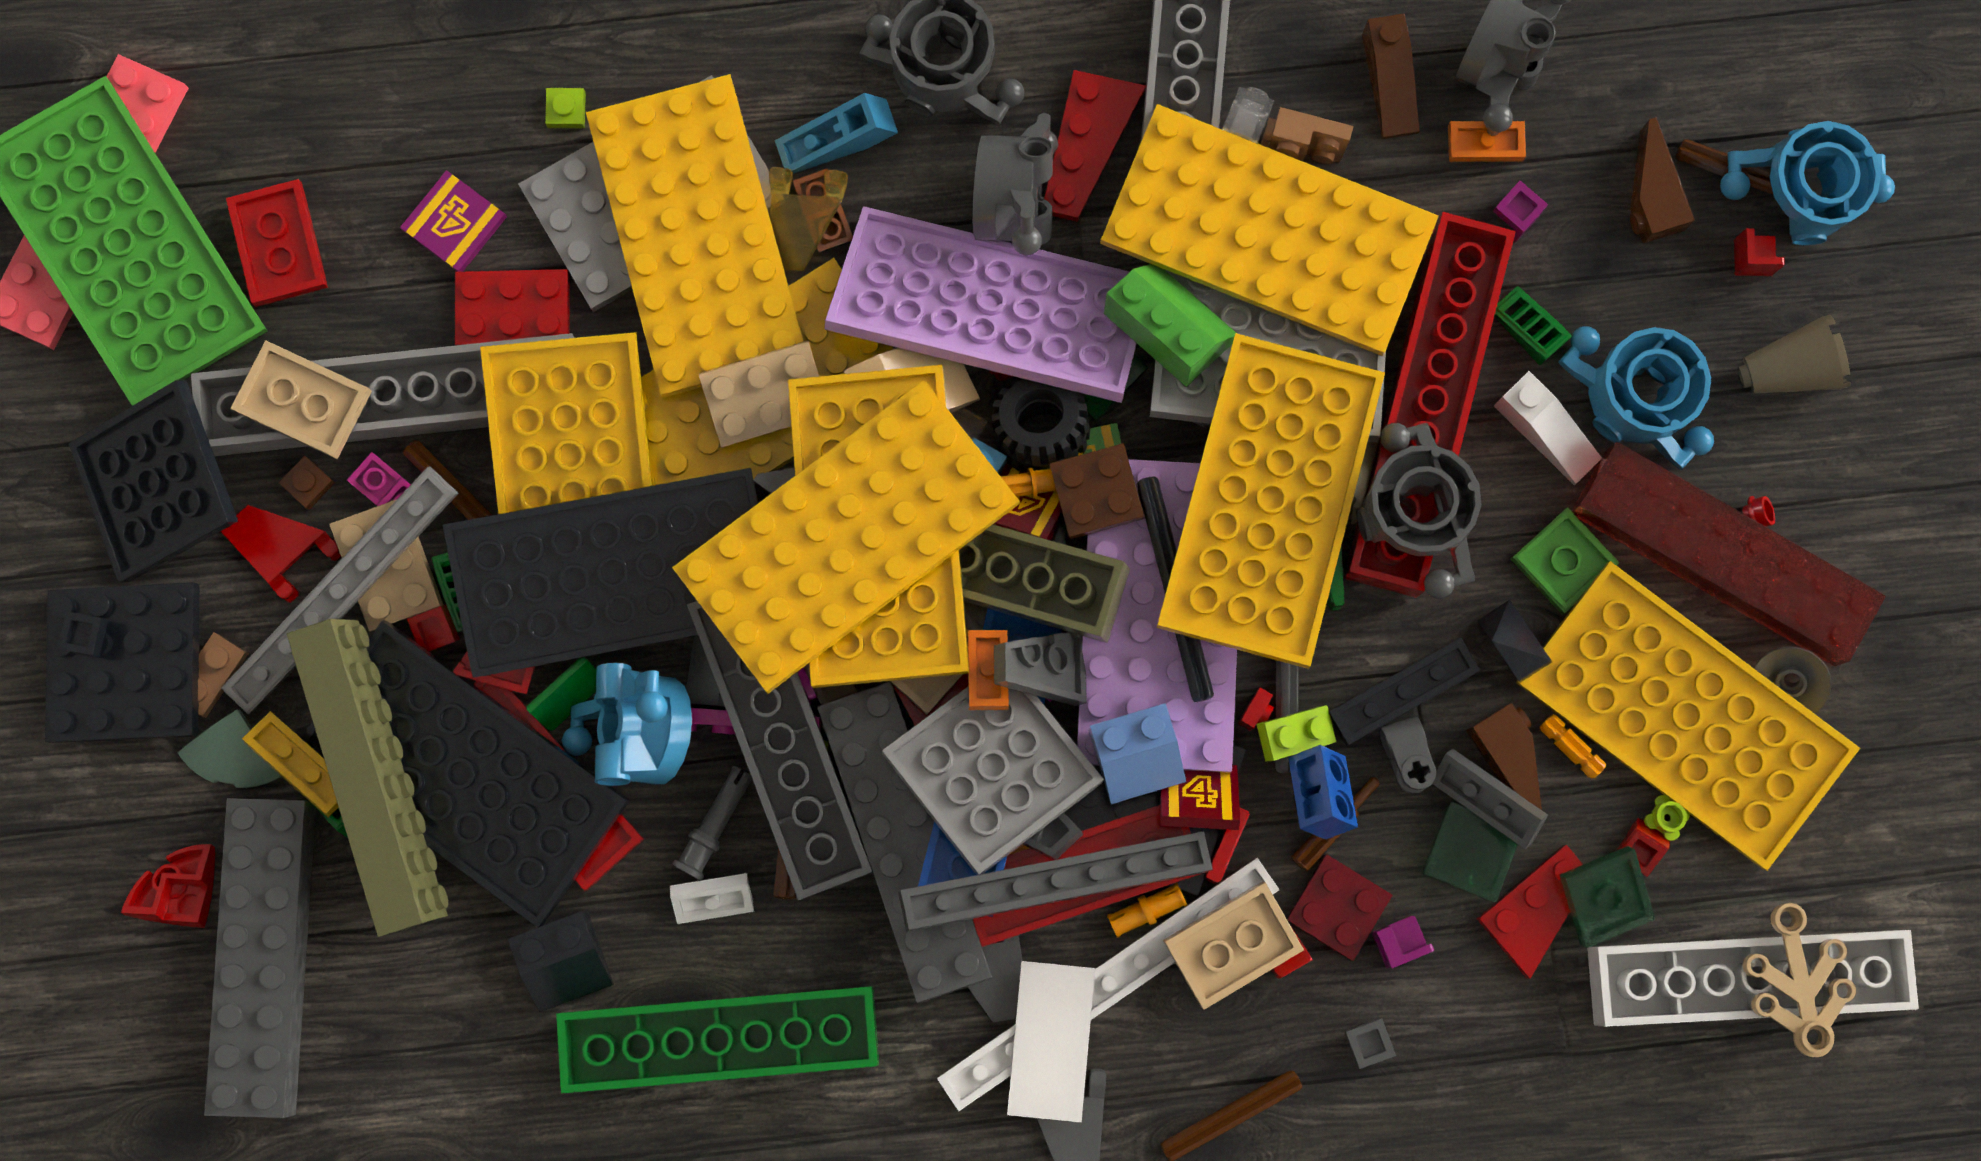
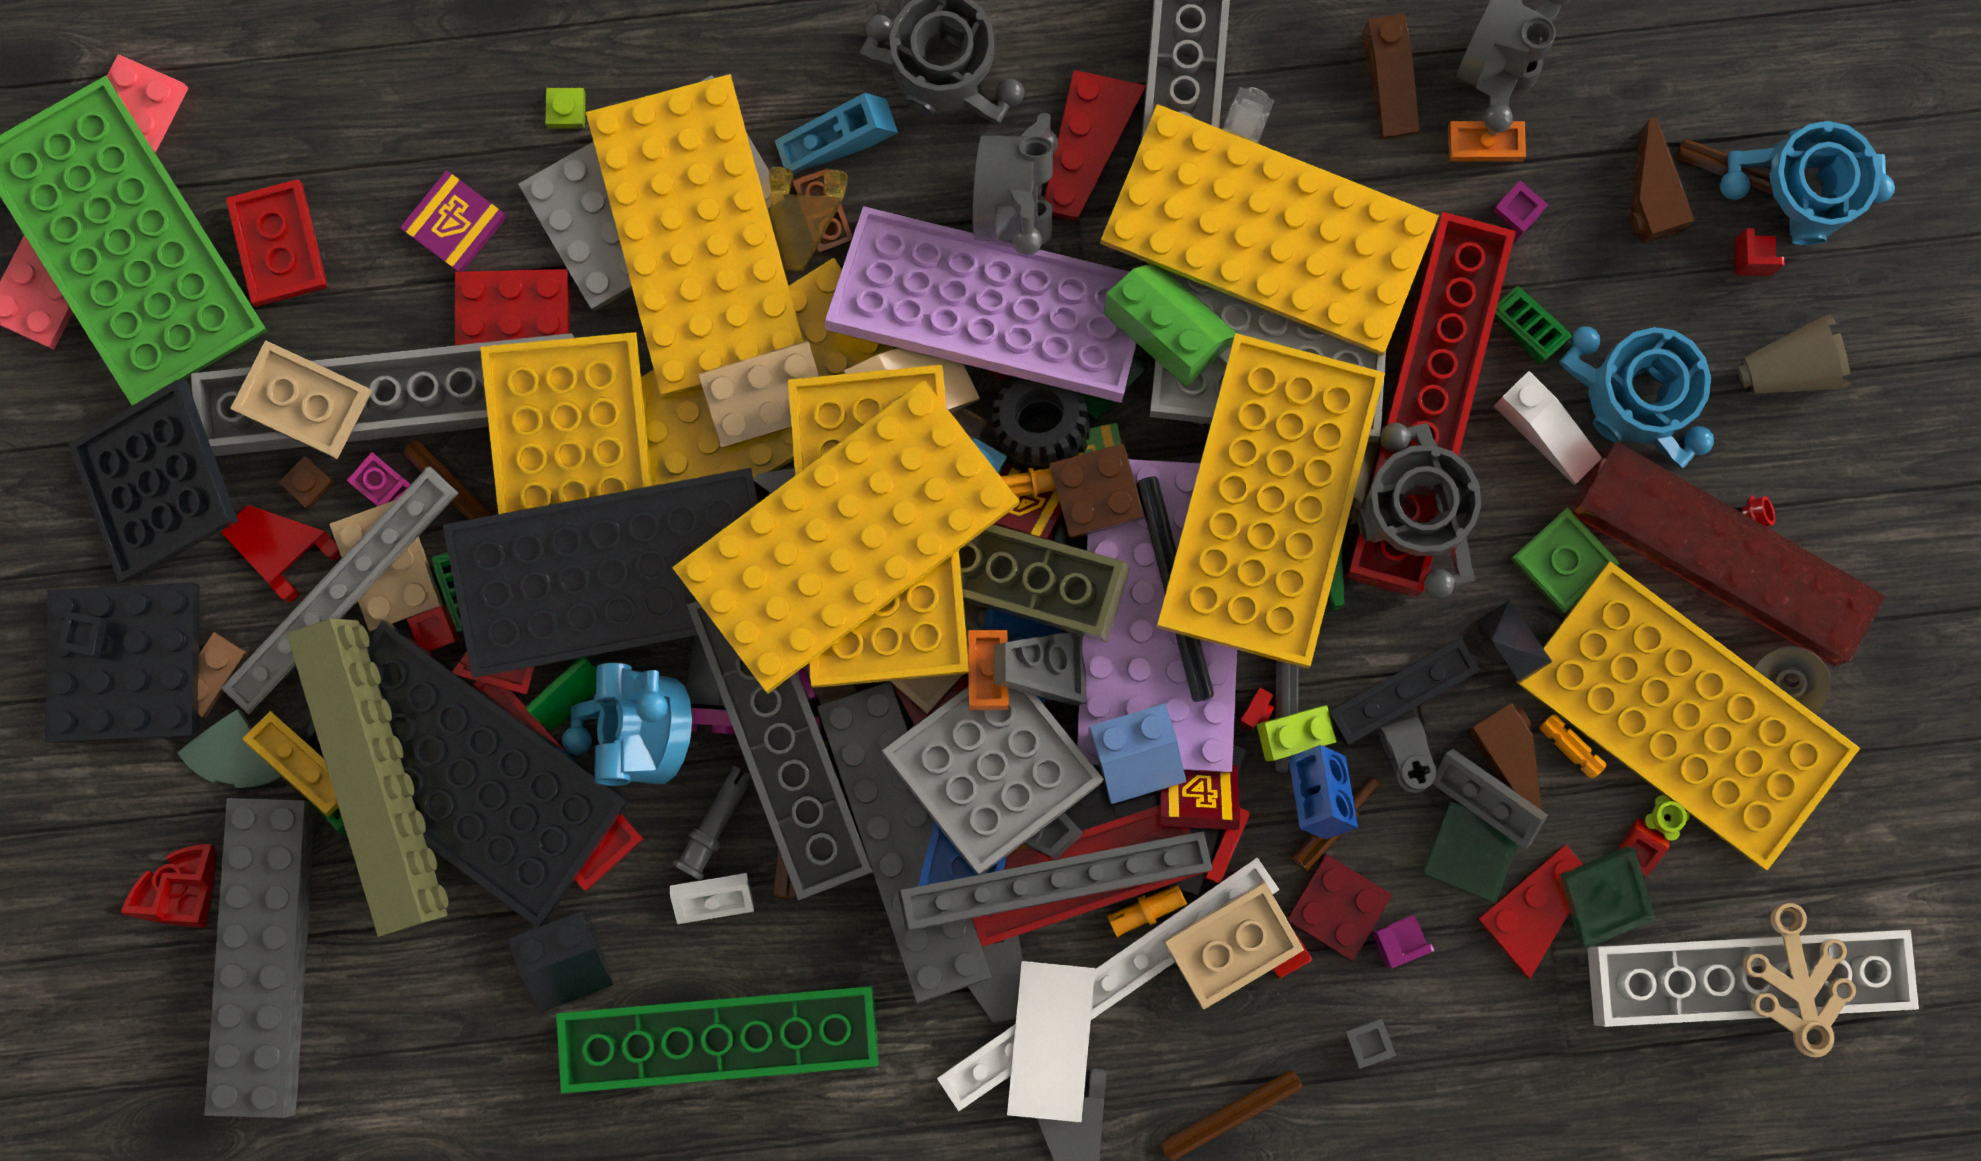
(1303, 134): medium nougat plate -> none

